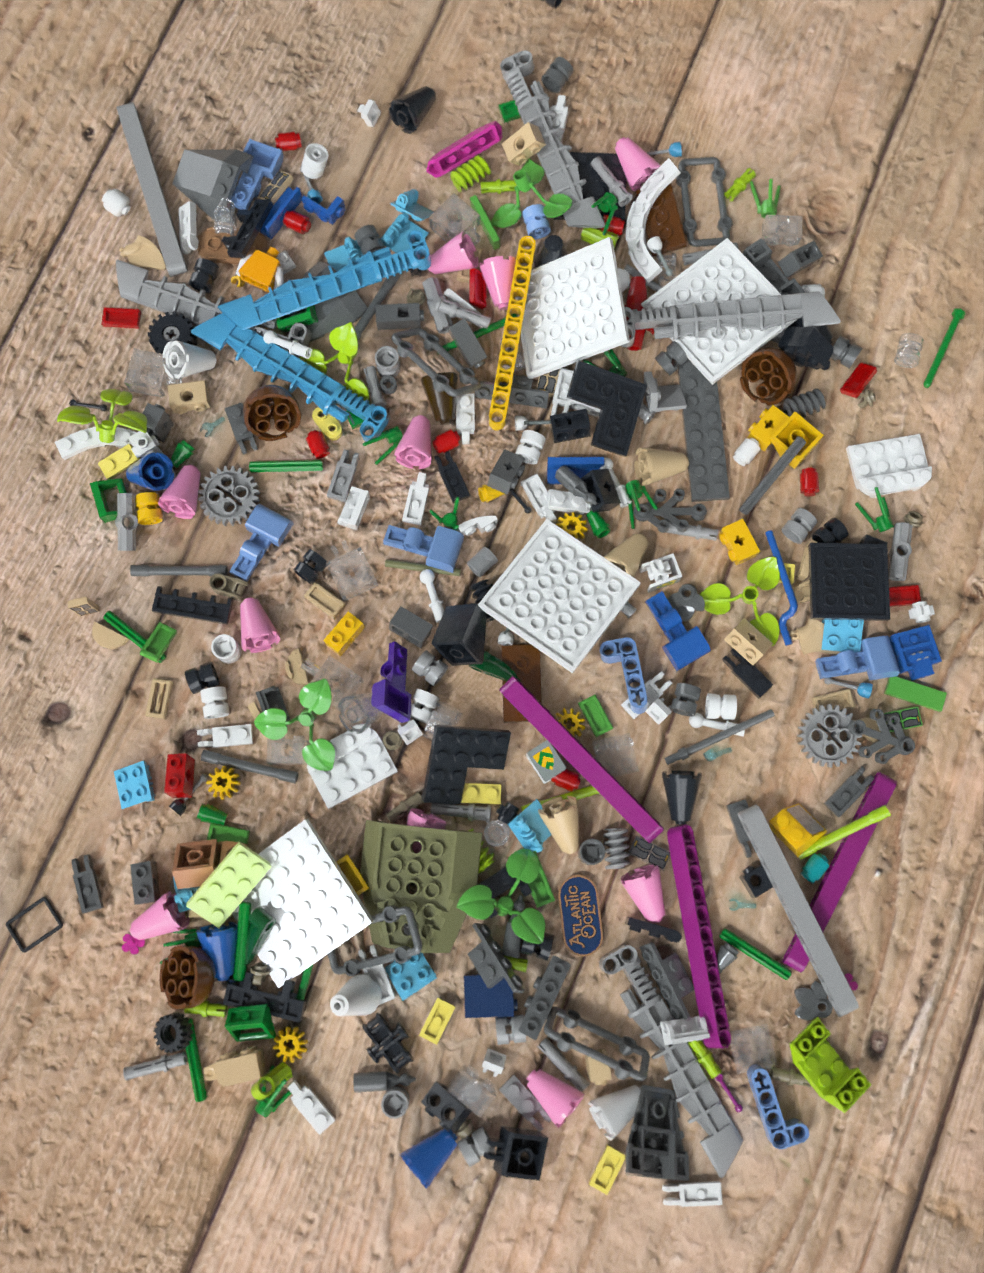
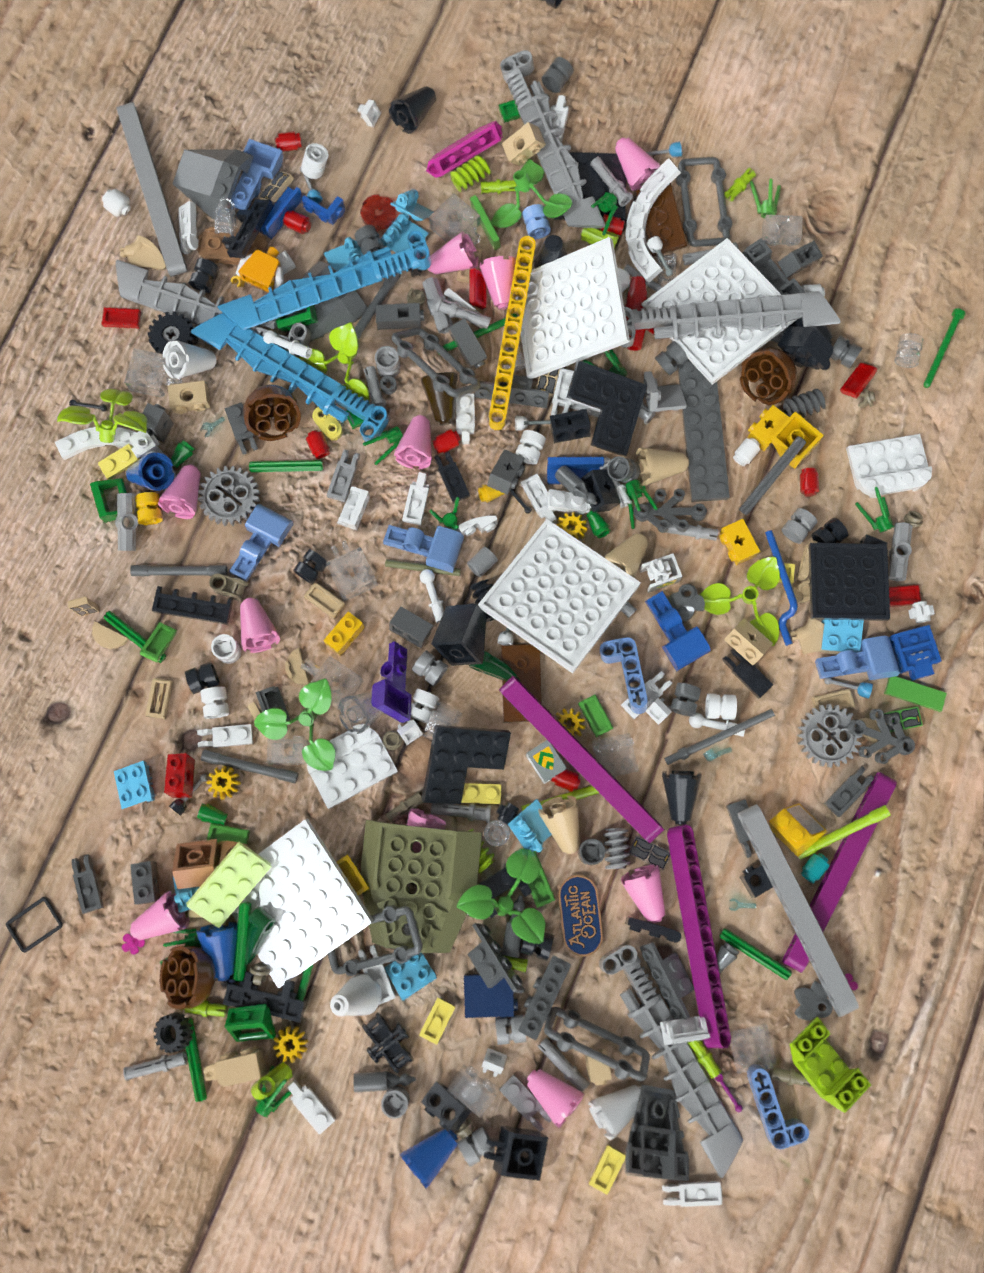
(379, 203): none -> clear red plate
(623, 469): none -> dark grey wheel

